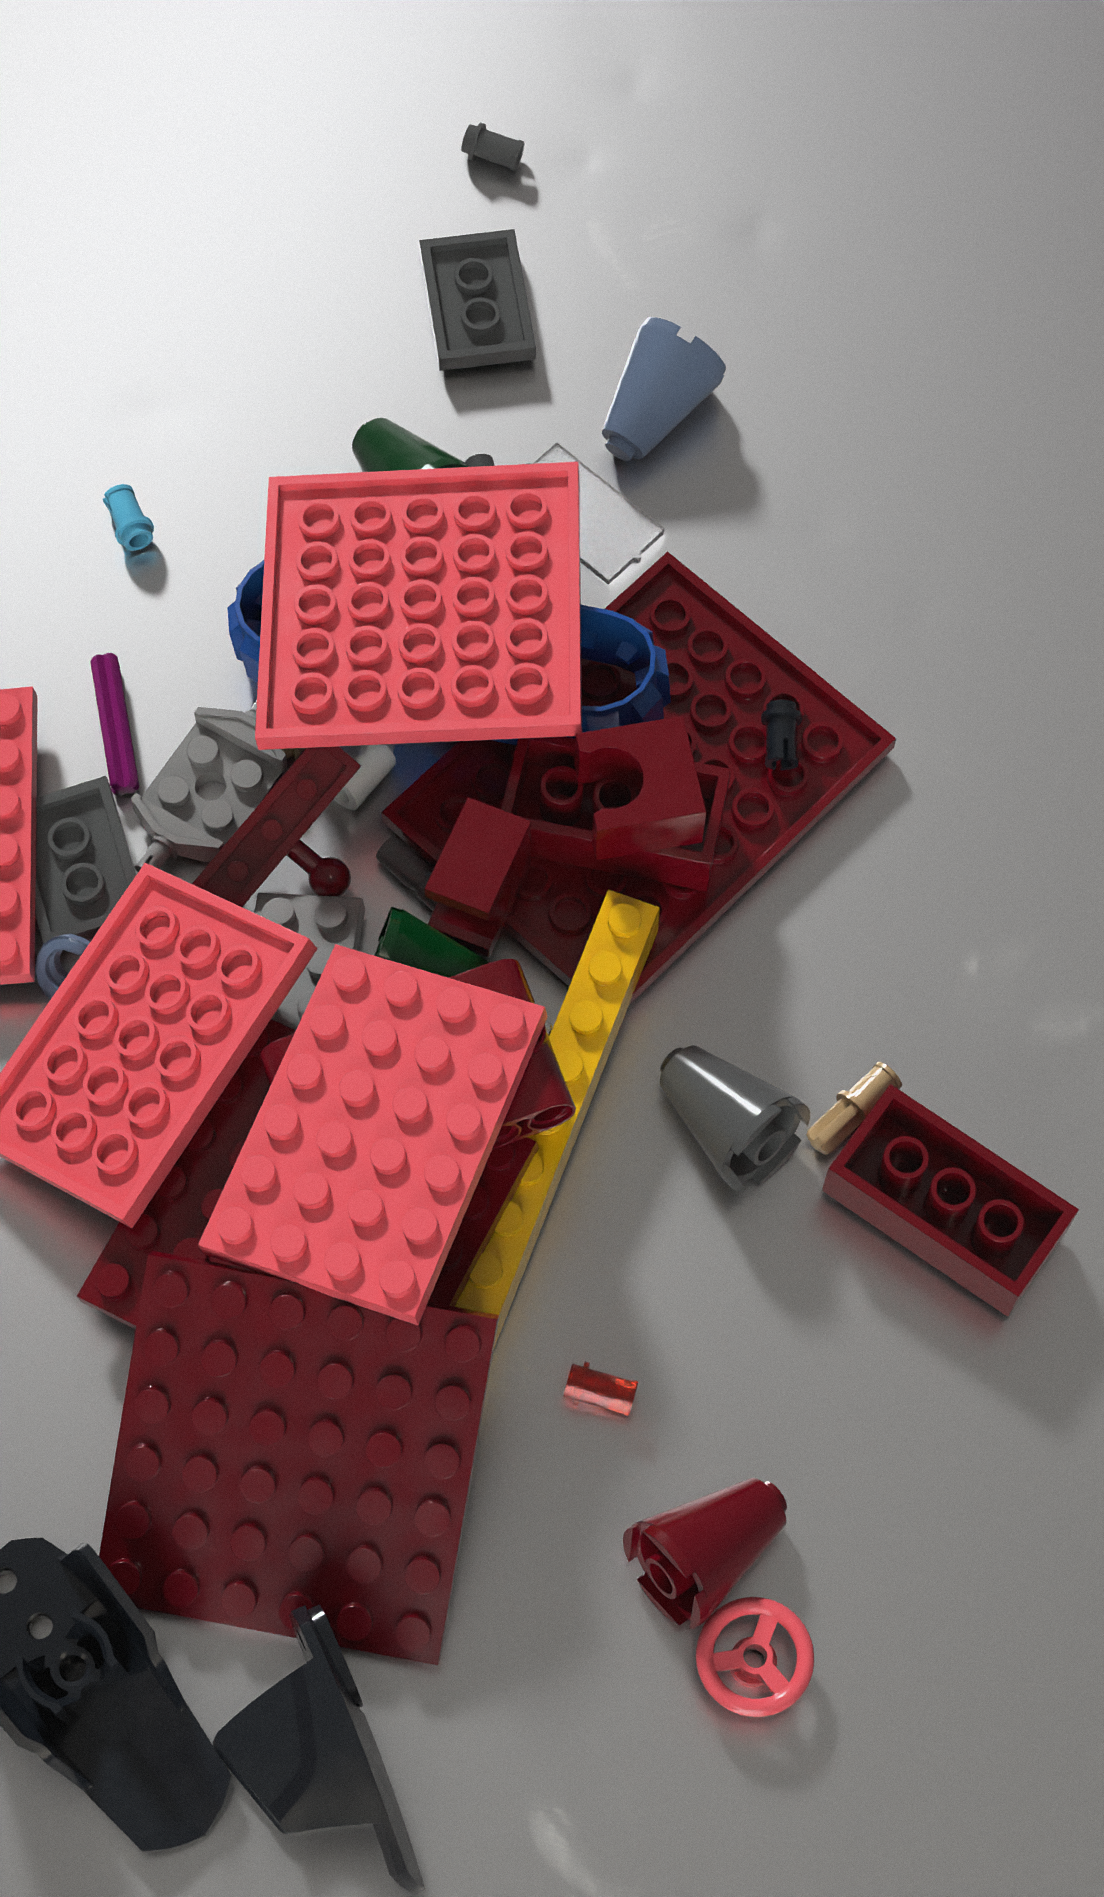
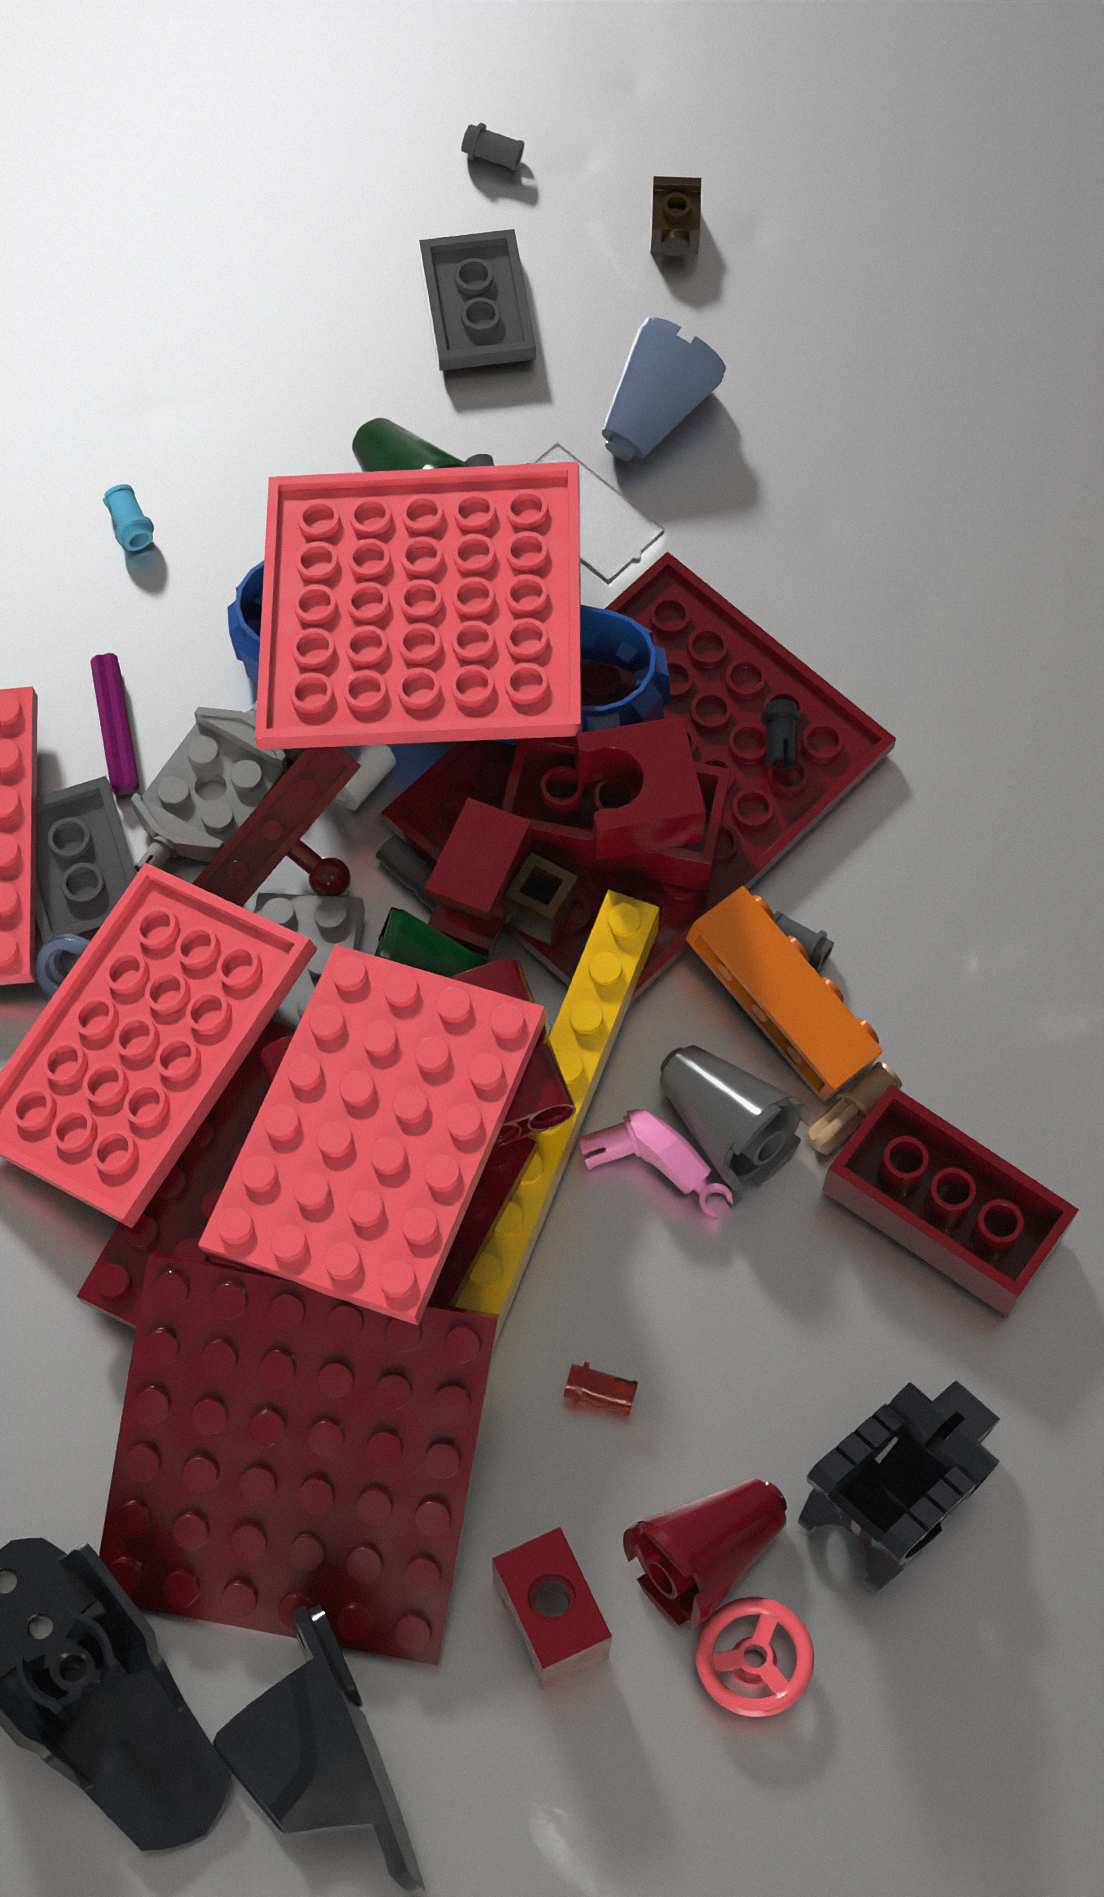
(540, 899): none -> dark brown brick
(560, 1643): none -> dark red piece
(658, 1145): none -> bright pink arm
(675, 215): none -> dark brown brick
(784, 993): none -> orange brick
(815, 944): none -> dark grey pin
(918, 1484): none -> black piece

